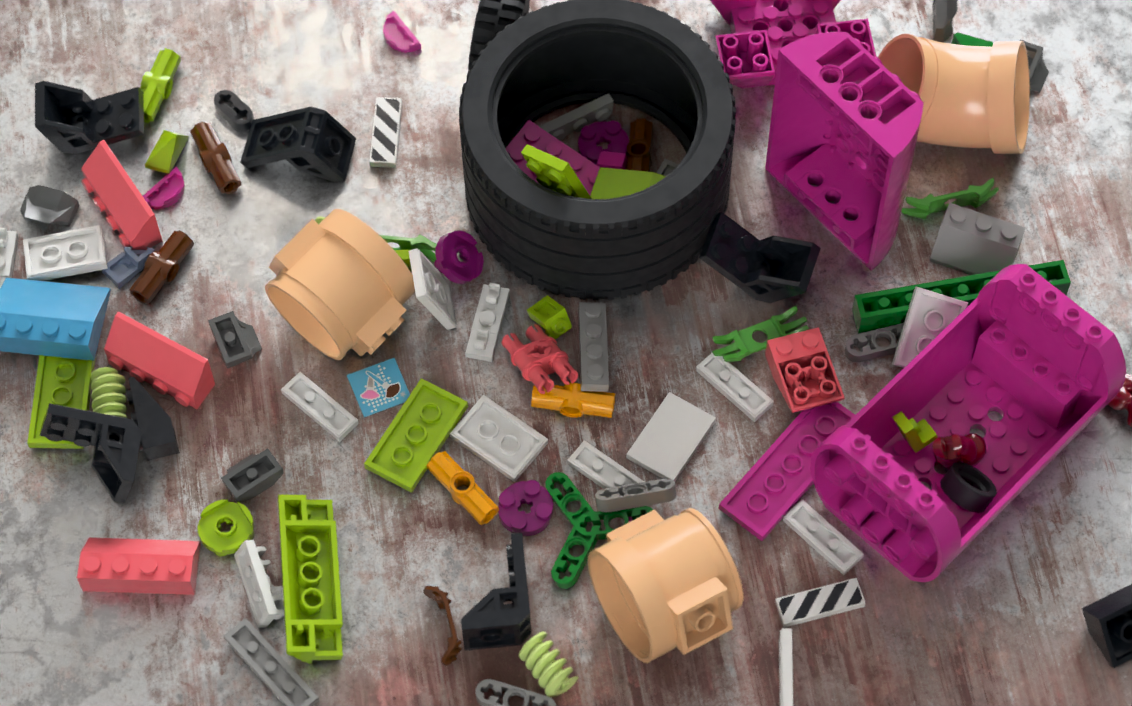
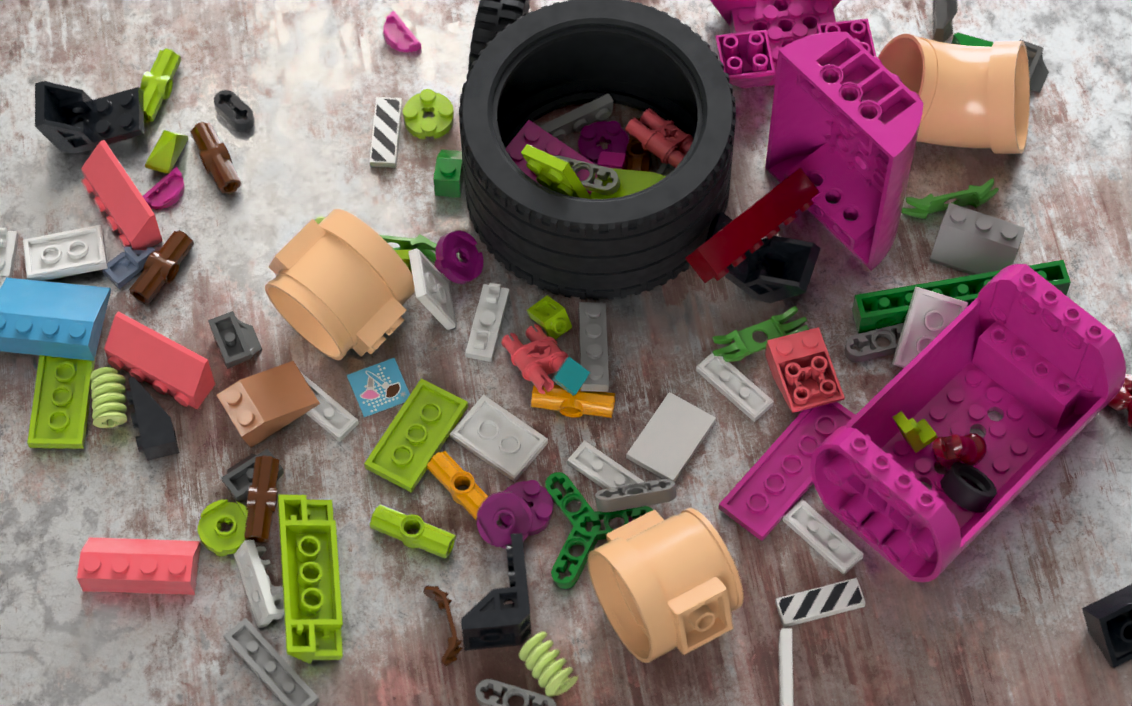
(49, 205): dark grey slope -> none
(114, 442): black bracket -> none
(262, 499): none -> reddish brown piece
(267, 401): none -> nougat slope
(303, 137): black bracket -> none
(397, 524): none -> lime piece
(425, 102): none -> lime plate
(448, 174): none -> green slope
(504, 503): none -> magenta plate
(570, 376): none -> teal tile
(602, 173): none -> light grey beam
(663, 140): none -> coral pin
(752, 225): none -> dark red brick

